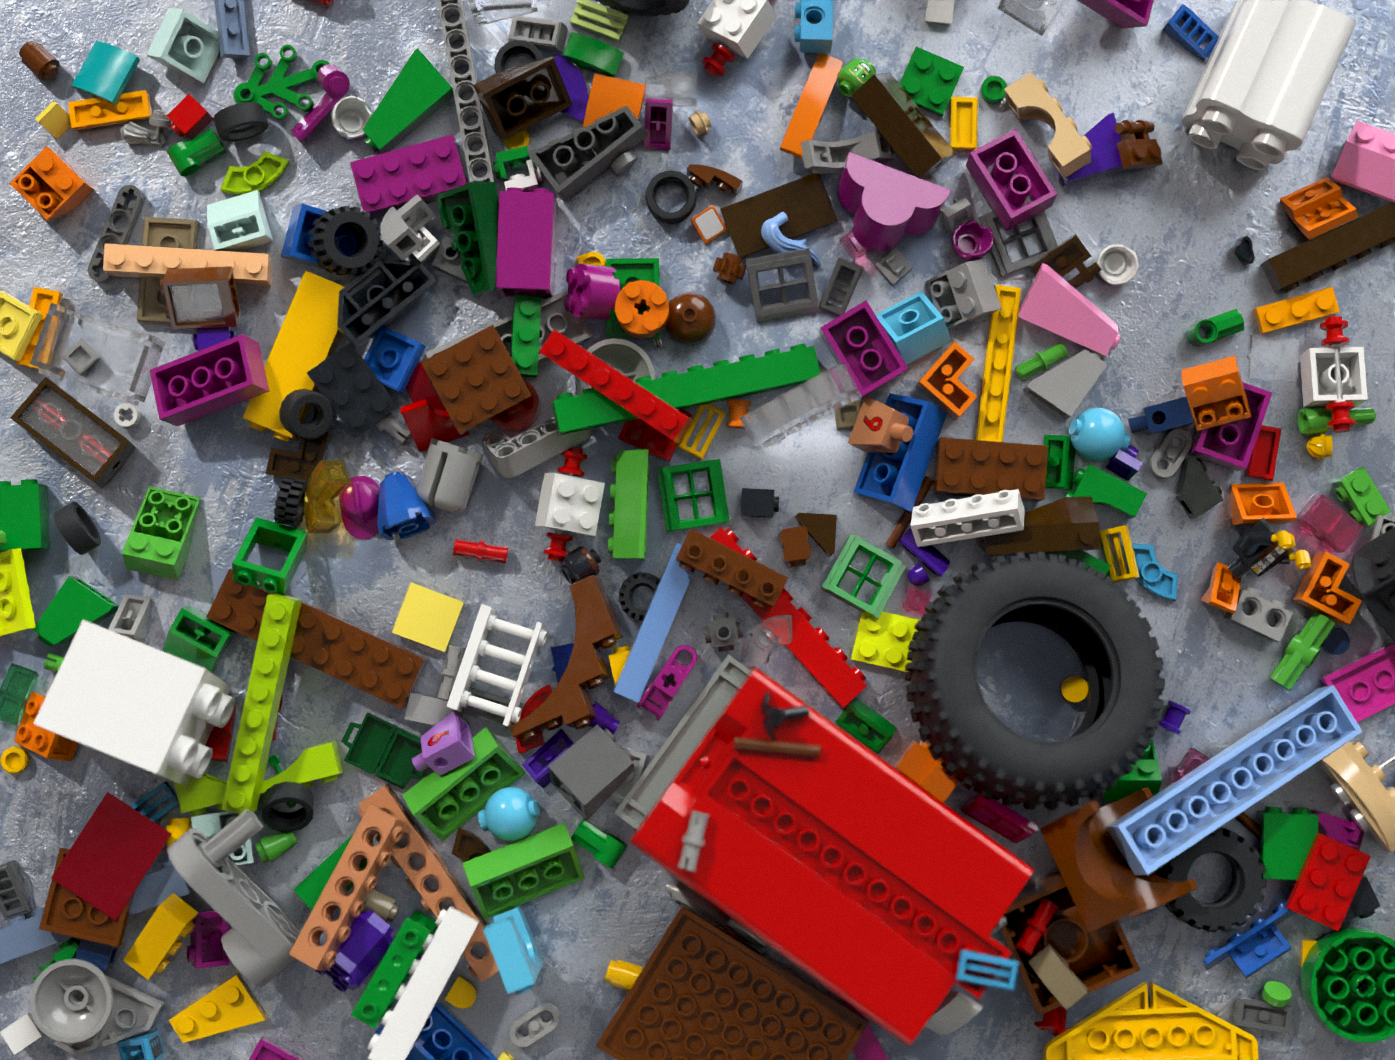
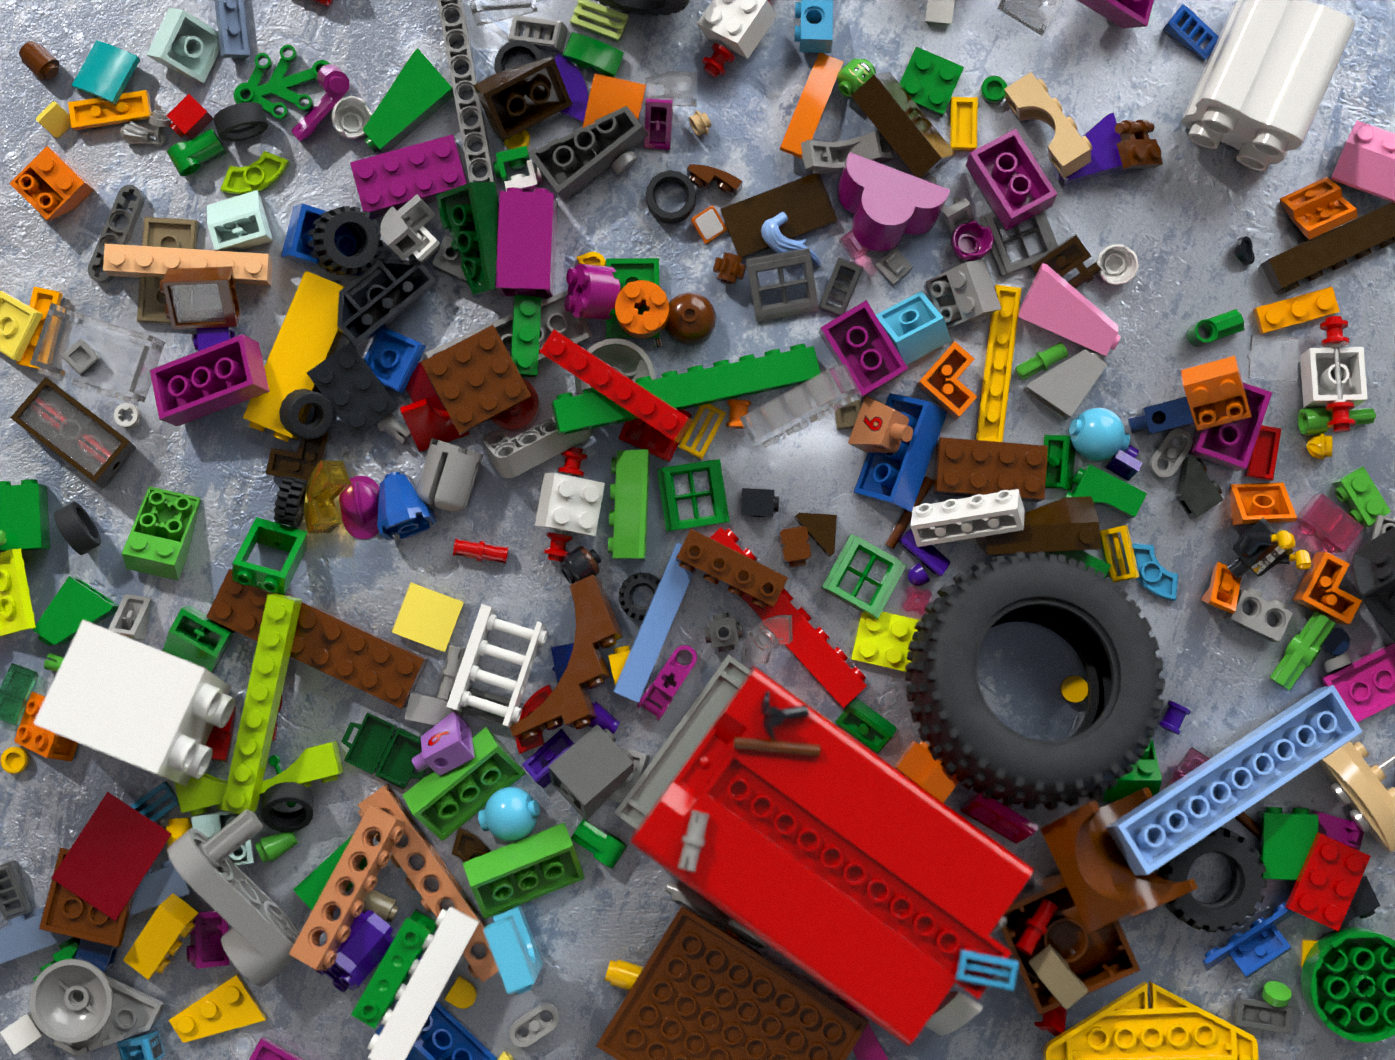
(1337, 662): none -> light grey tile

